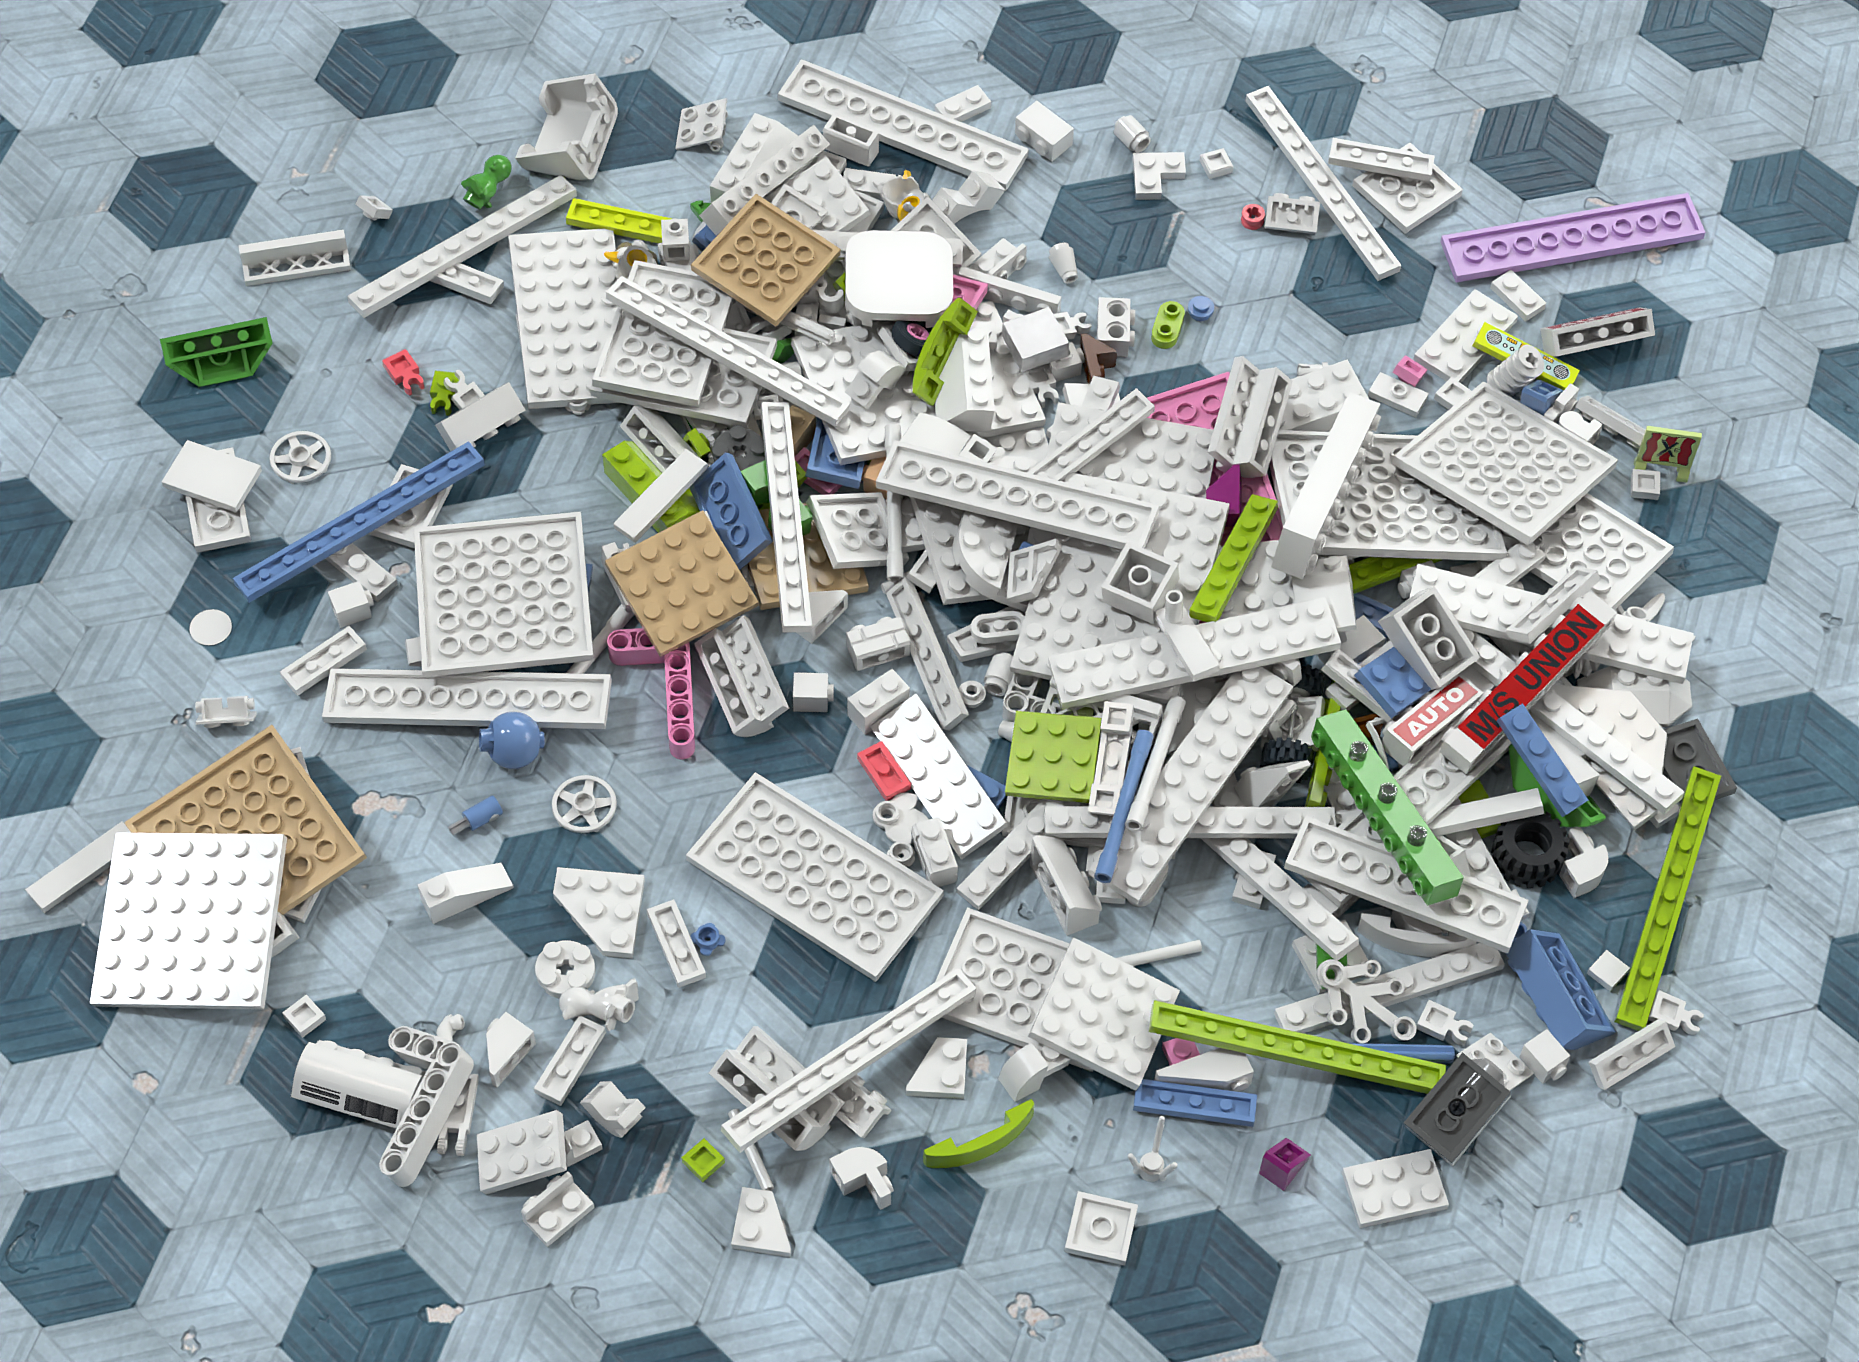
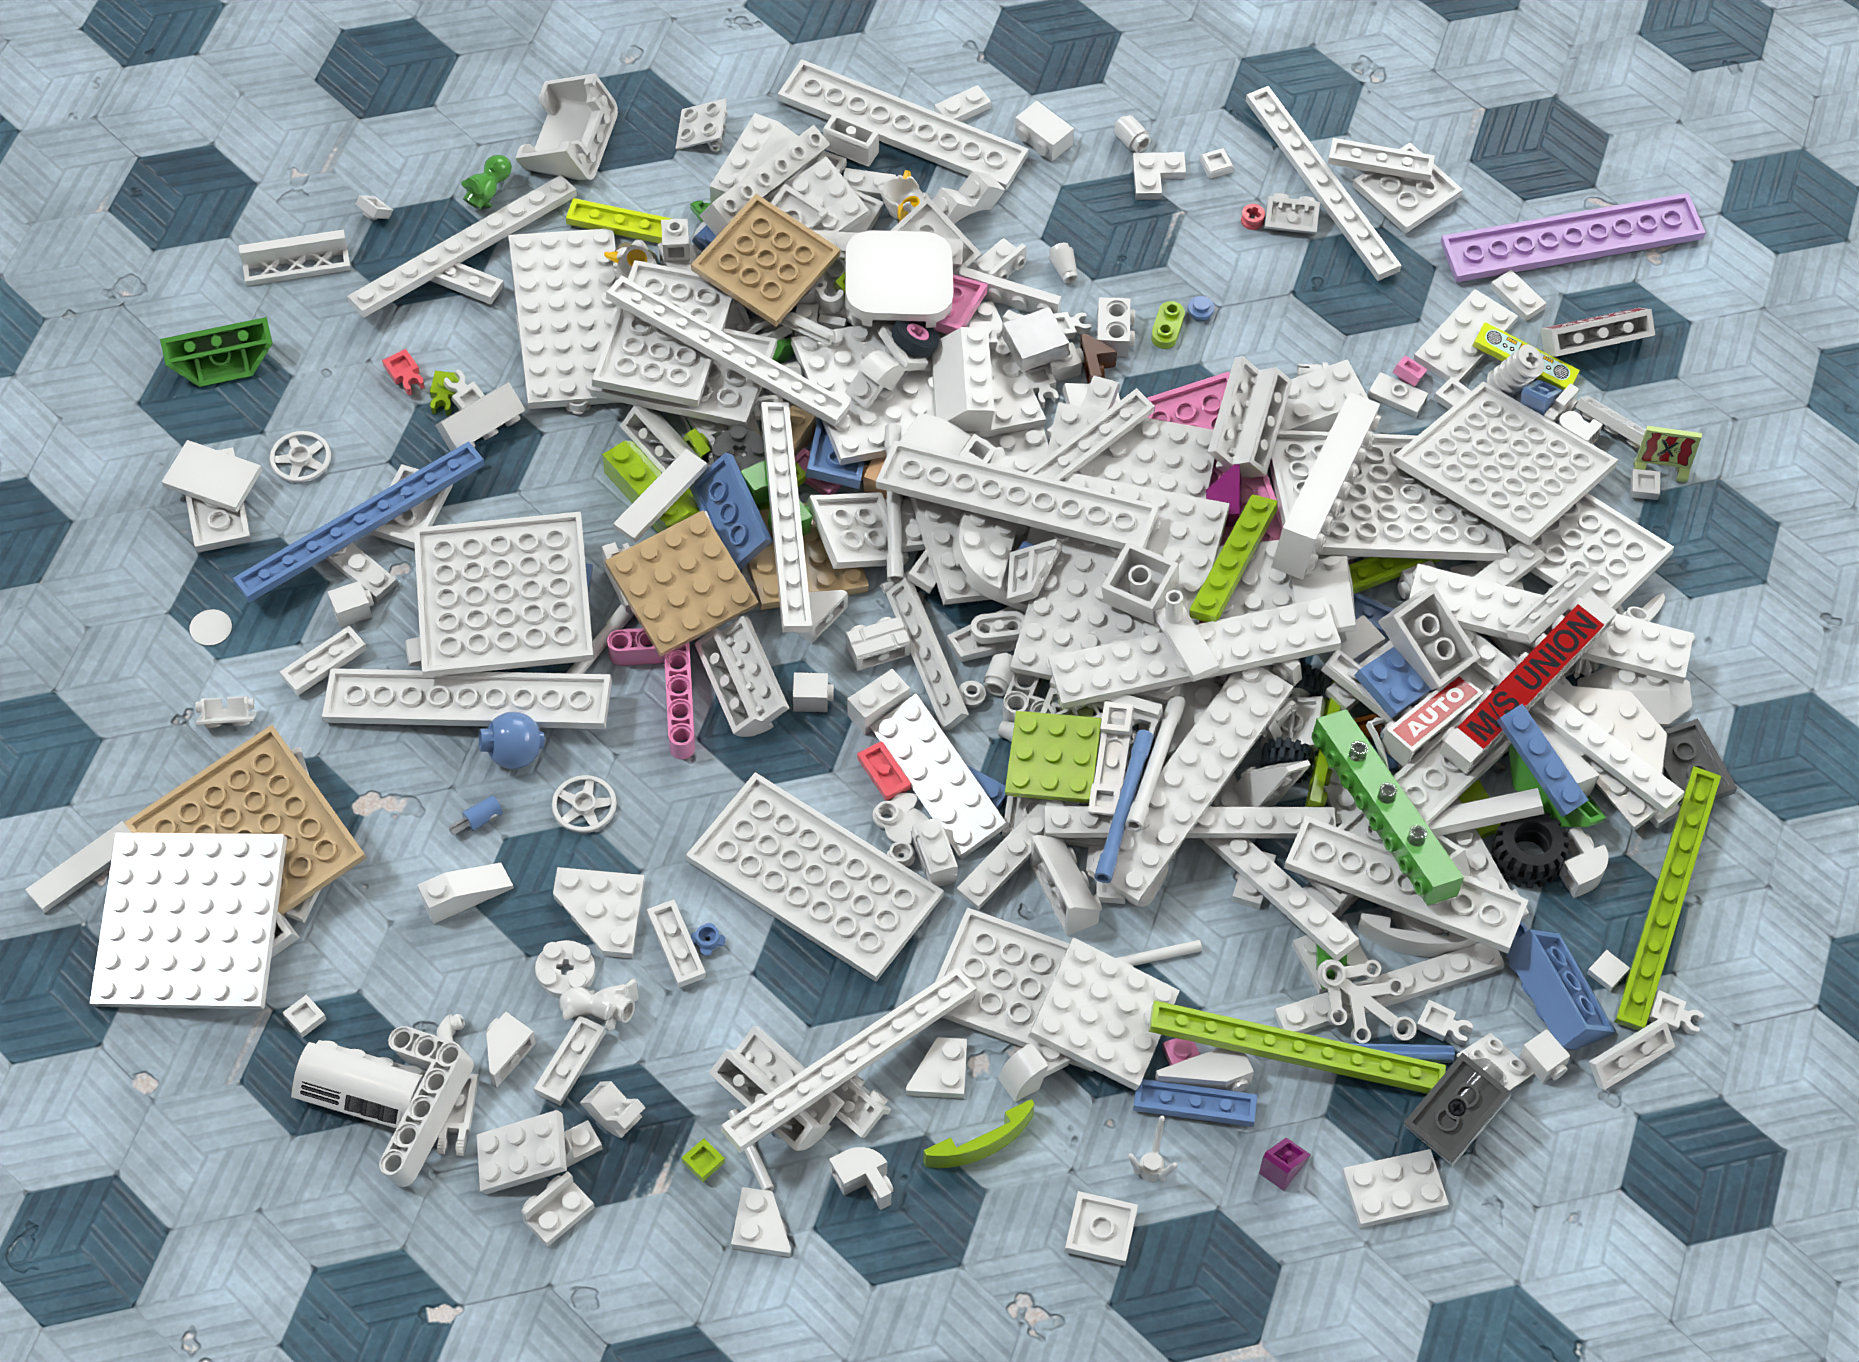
(937, 348): lime slope -> none

